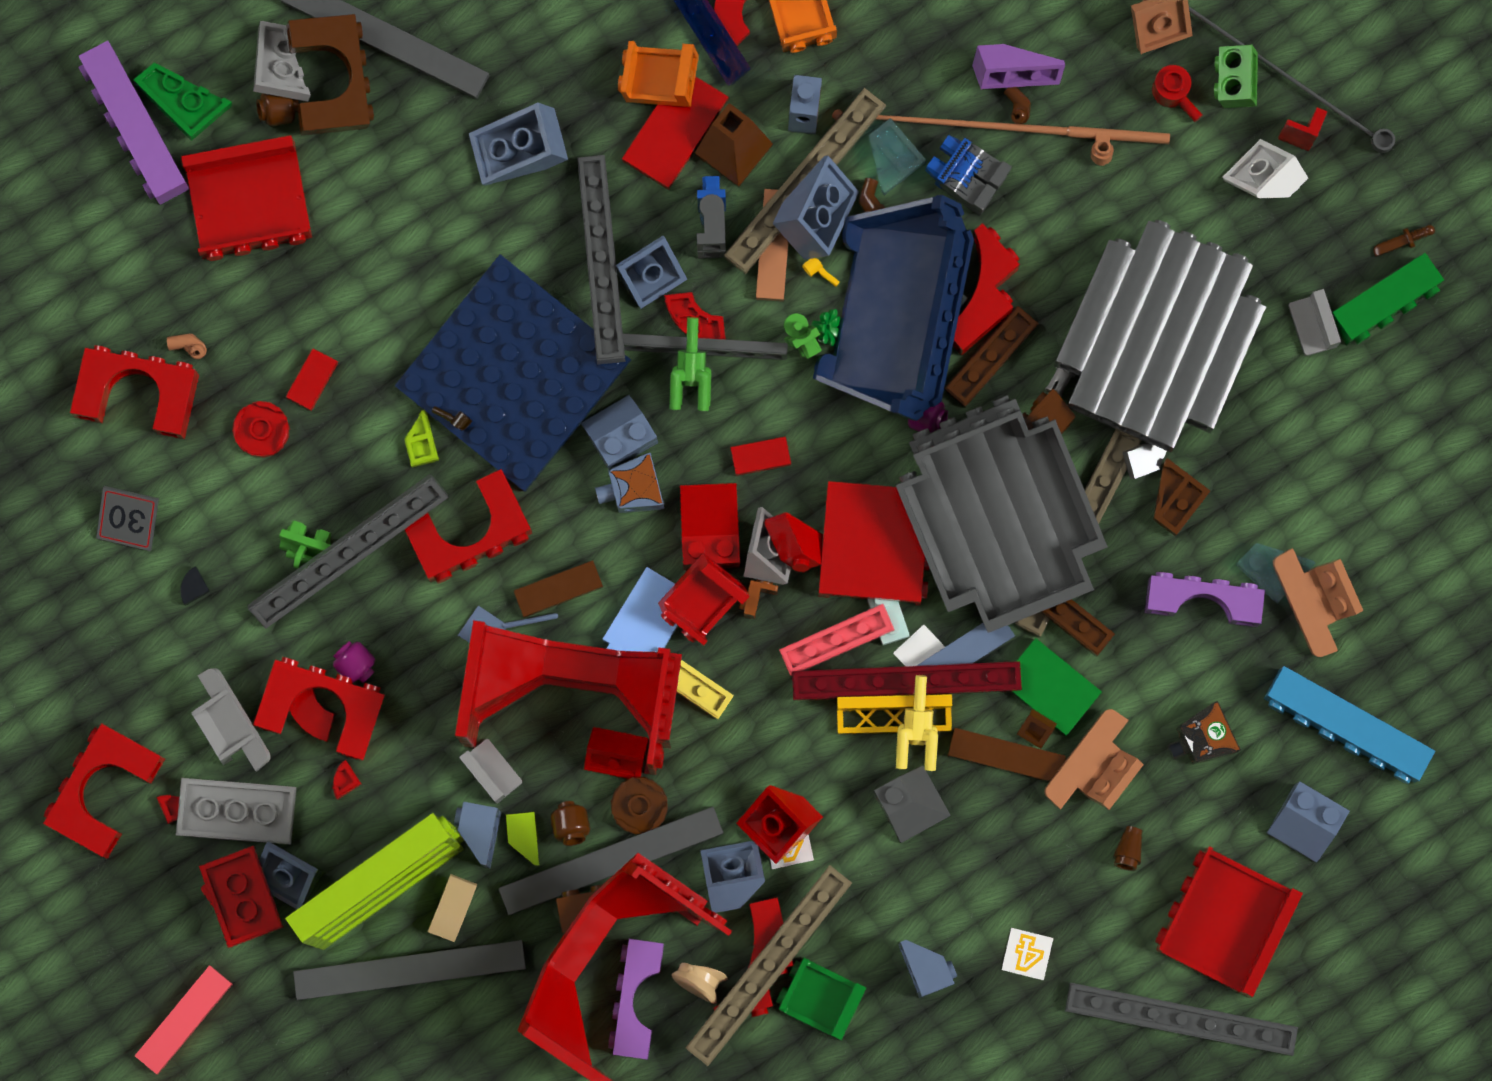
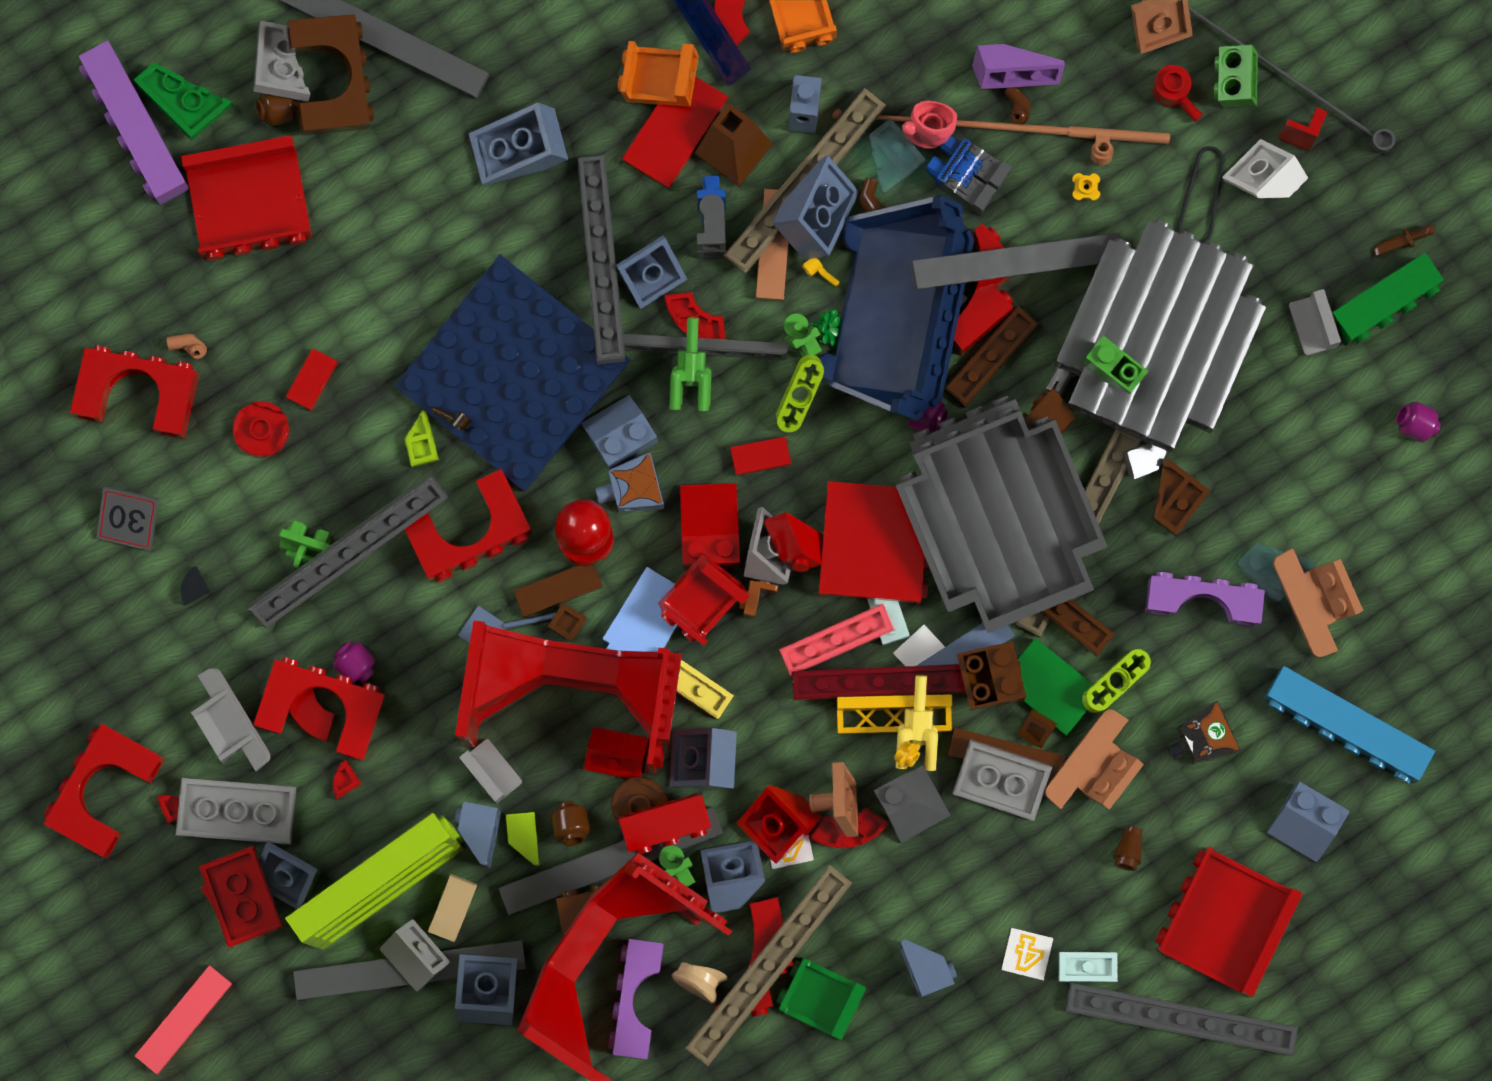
(414, 955): none -> light grey panel
(485, 989): none -> sand blue slope
(567, 622): none -> reddish brown plate
(584, 532): none -> red tile
(665, 823): none -> red brick
(673, 860): none -> bright green hips
(703, 758): none -> sand blue slope
(797, 381): none -> lime beam
(831, 835): none -> red tile
(842, 800): none -> nougat tile
(907, 754): none -> yellow plate
(930, 124): none -> coral piece
(991, 676): none -> reddish brown slope
(1002, 779): none -> light grey tile
(1009, 261): none -> dark grey tile
(1082, 193): none -> yellow plate
(1088, 967): none -> light aqua plate
(1114, 366): none -> bright green slope
(1136, 673): none -> lime beam
(1216, 191): none -> black piece
(1418, 421): none -> magenta head

